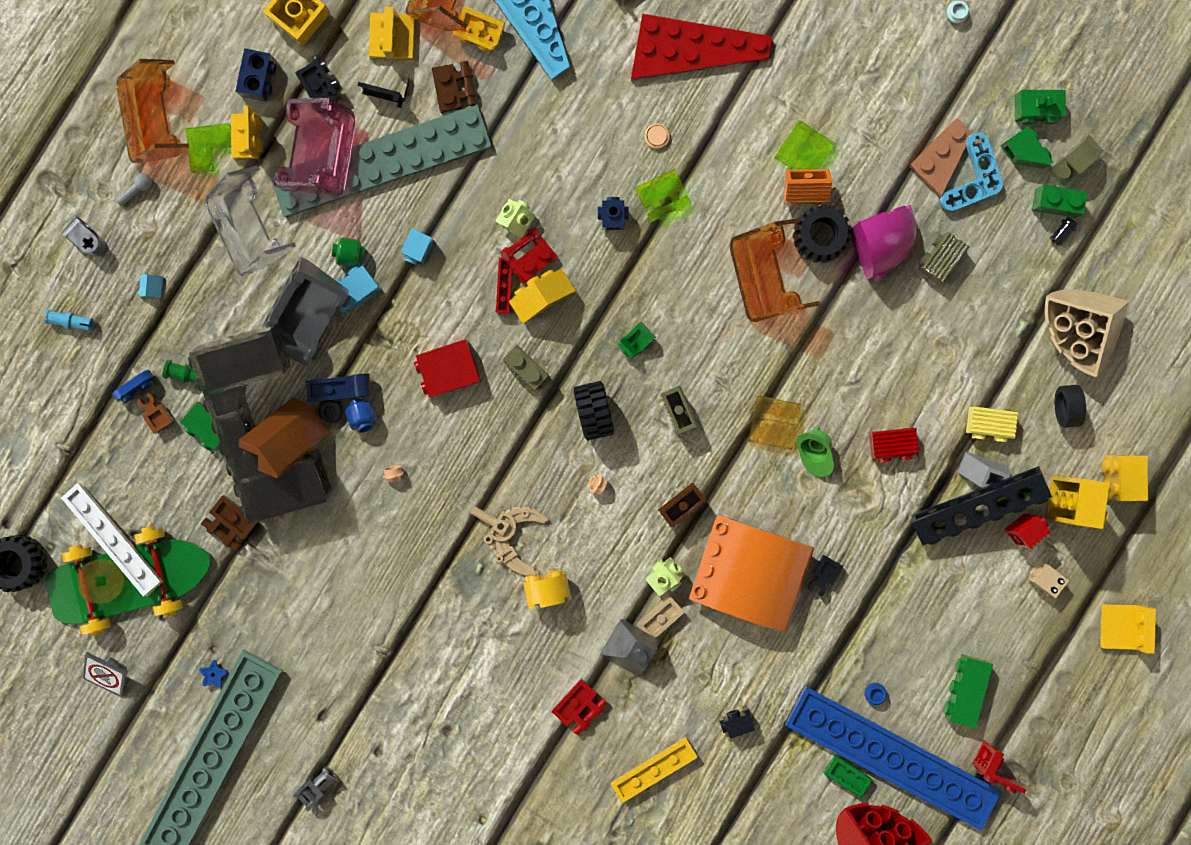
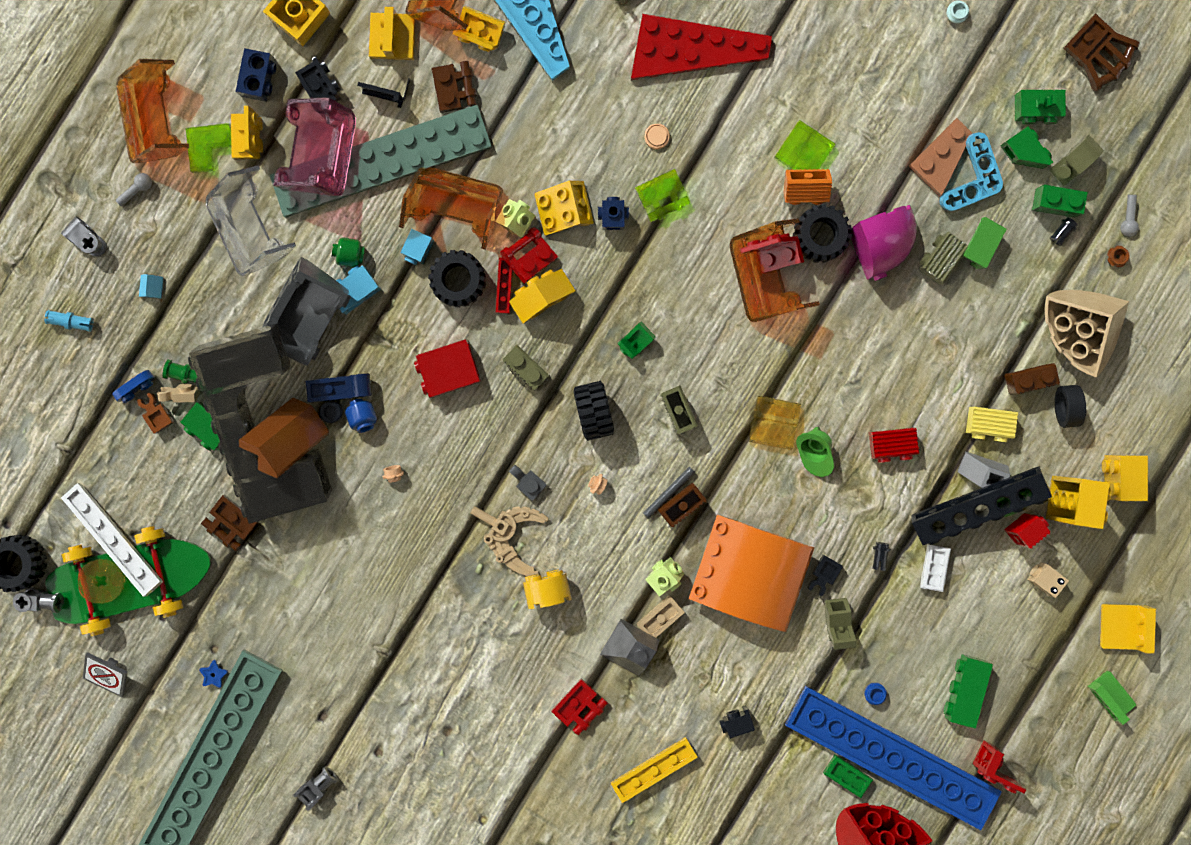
(36, 599): none -> flat silver connector
(182, 393): none -> tan plate
(441, 268): none -> black tyre
(452, 197): none -> clear orange windscreen
(529, 483): none -> dark grey plate
(563, 207): none -> yellow bracket
(668, 493): none -> dark grey bar
(776, 252): none -> red bracket
(839, 623): none -> olive brick
(881, 554): none -> black pin
(935, 568): none -> white plate
(984, 243): none -> bright green panel
(1032, 379): none -> reddish brown brick
(1087, 45): none -> reddish brown plate
(1112, 697): none -> bright green panel
(1122, 252): none -> dark orange plate
(1130, 226): none -> light grey bar

